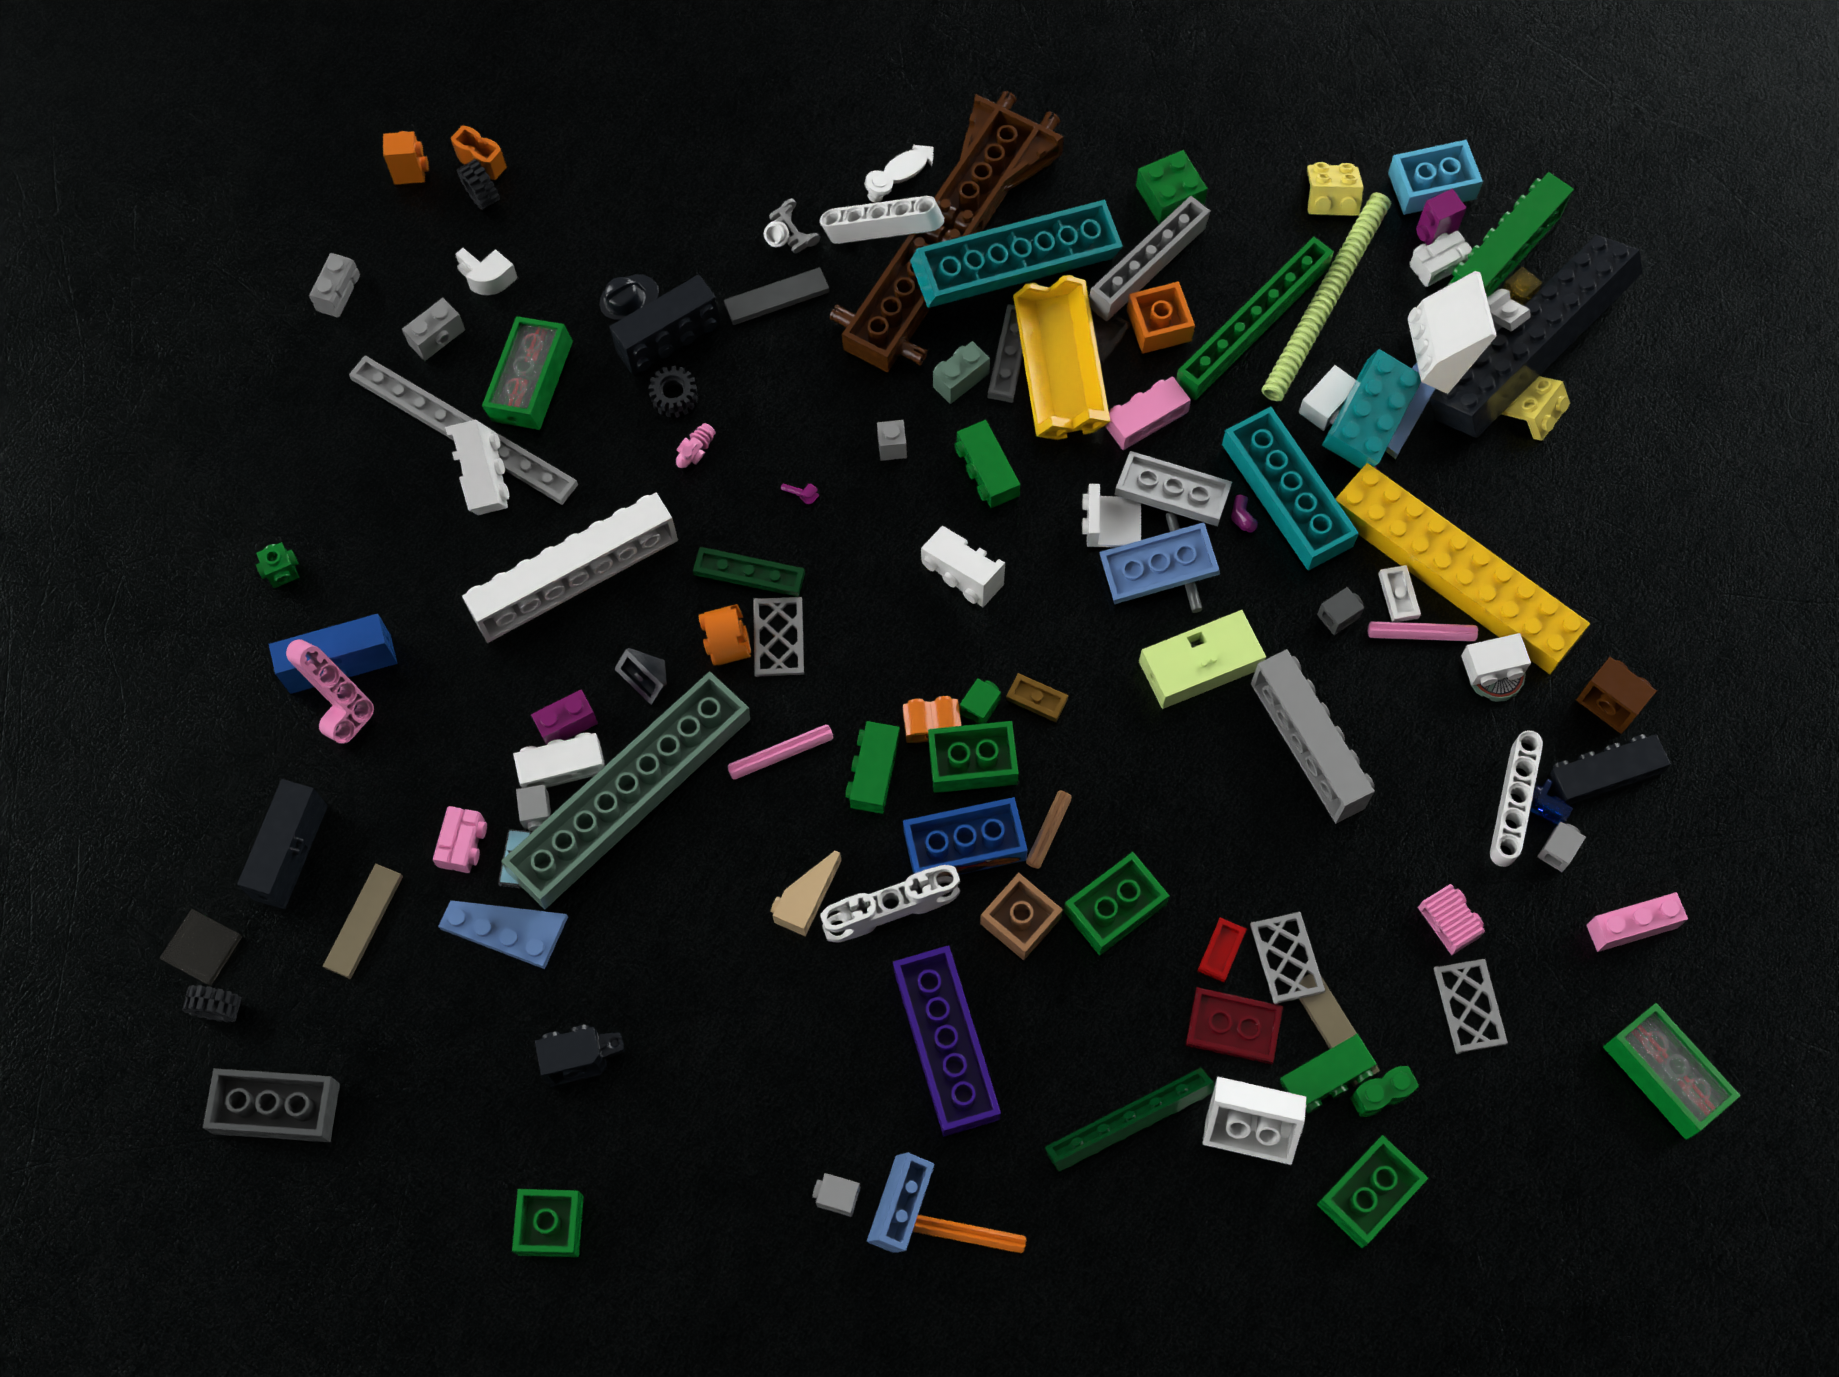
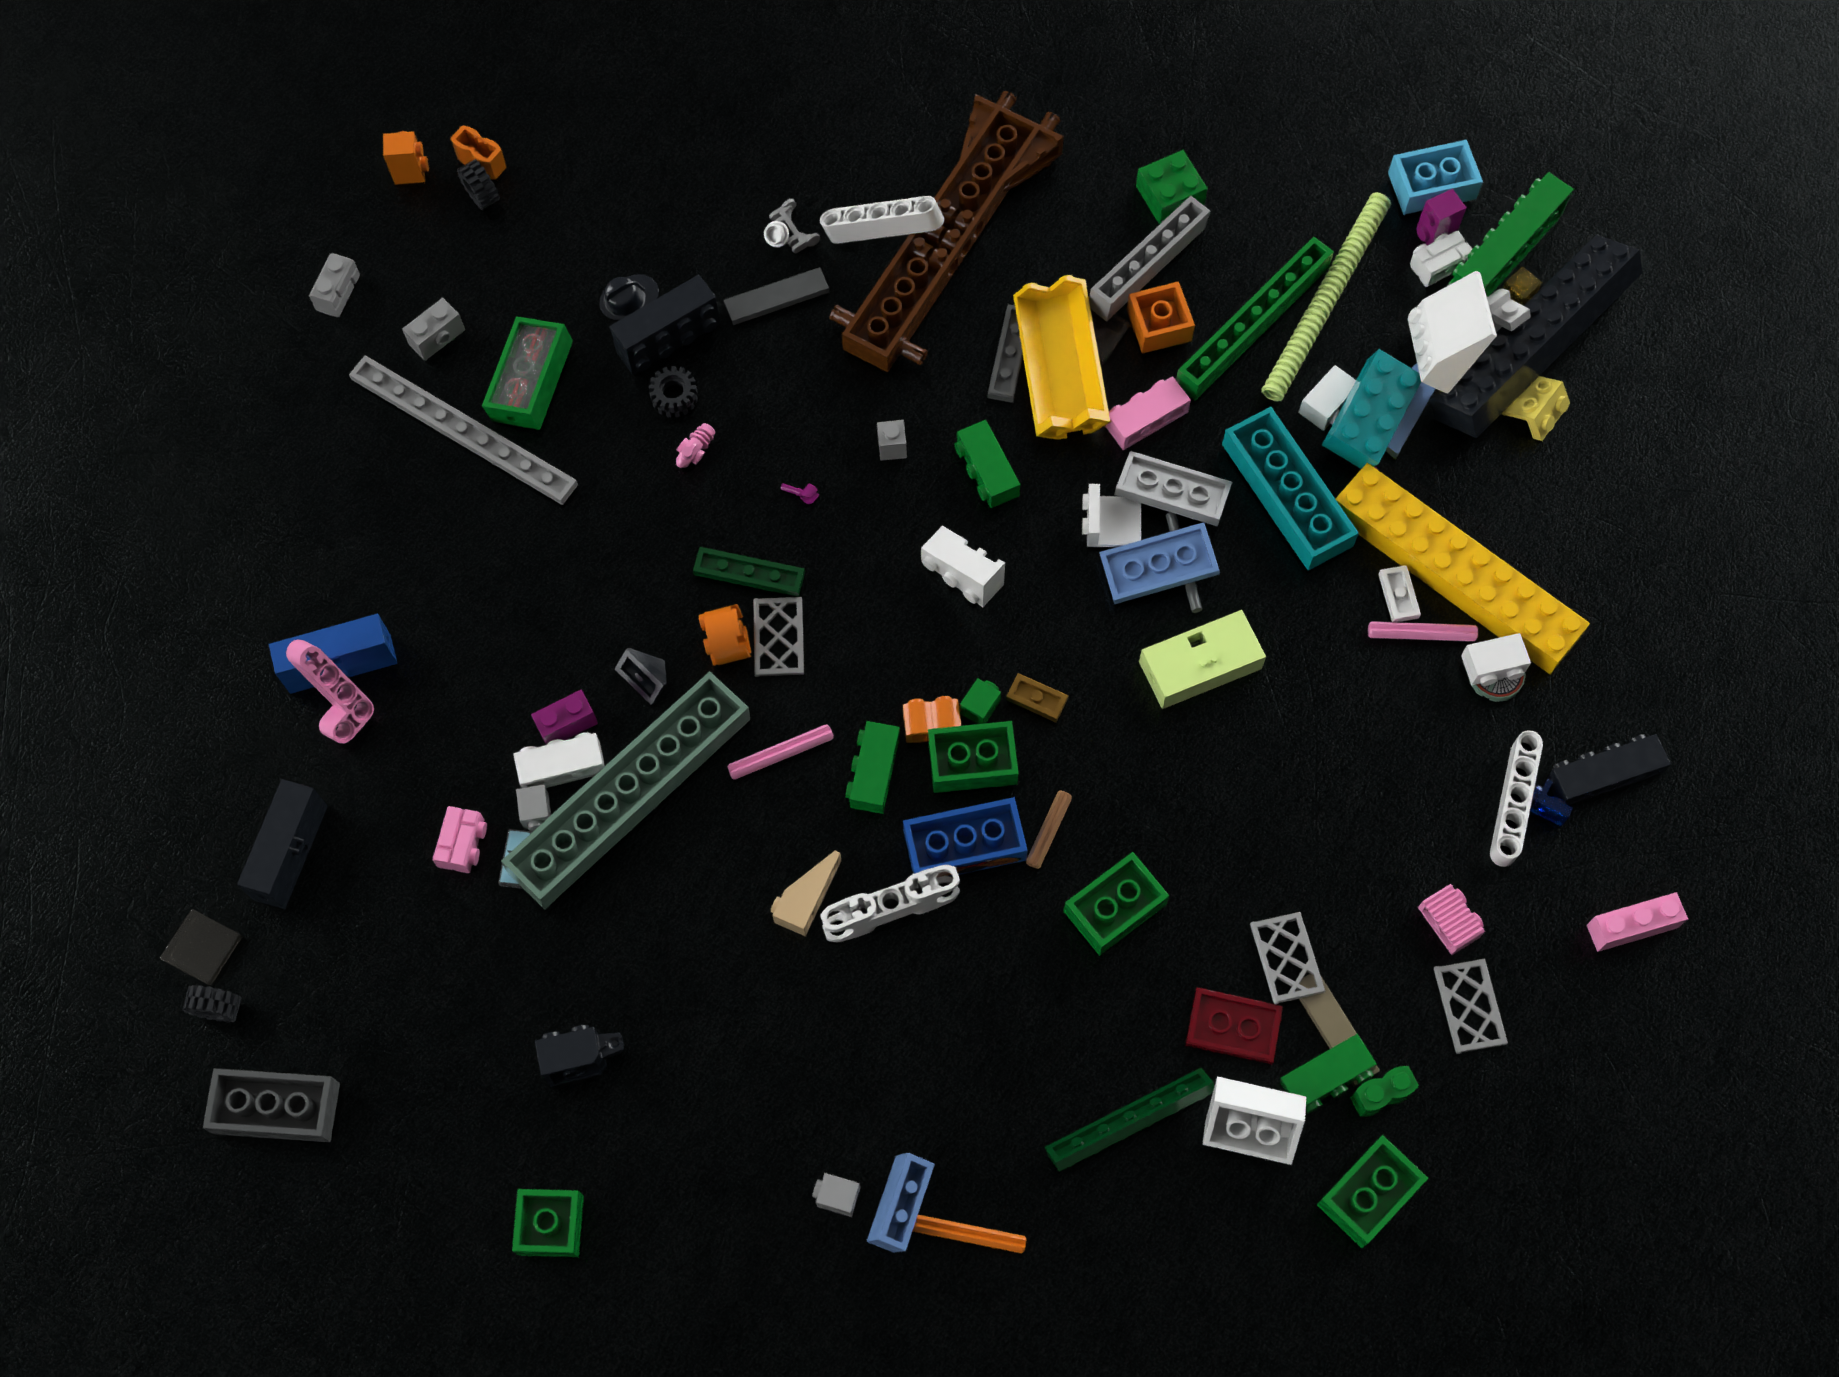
(277, 564): green brick -> none
(362, 921): dark tan tile -> none
(480, 466): white wedge -> none
(490, 275): white brick -> none
(512, 931): medium blue wing -> none
(571, 567): white brick -> none
(897, 171): white brick -> none
(946, 1041): dark purple brick -> none
(961, 372): sand green brick -> none
(1015, 253): teal brick -> none
(1021, 916): medium nougat brick -> none
(1222, 949): red tile -> none
(1241, 517): magenta arm -> none
(1312, 736): light grey brick -> none
(1334, 189): light yellow bracket -> none
(1341, 610): dark grey brick -> none
(1561, 846): light grey brick -> none
(1616, 694): reddish brown brick -> none
(1671, 1071): brick -> none

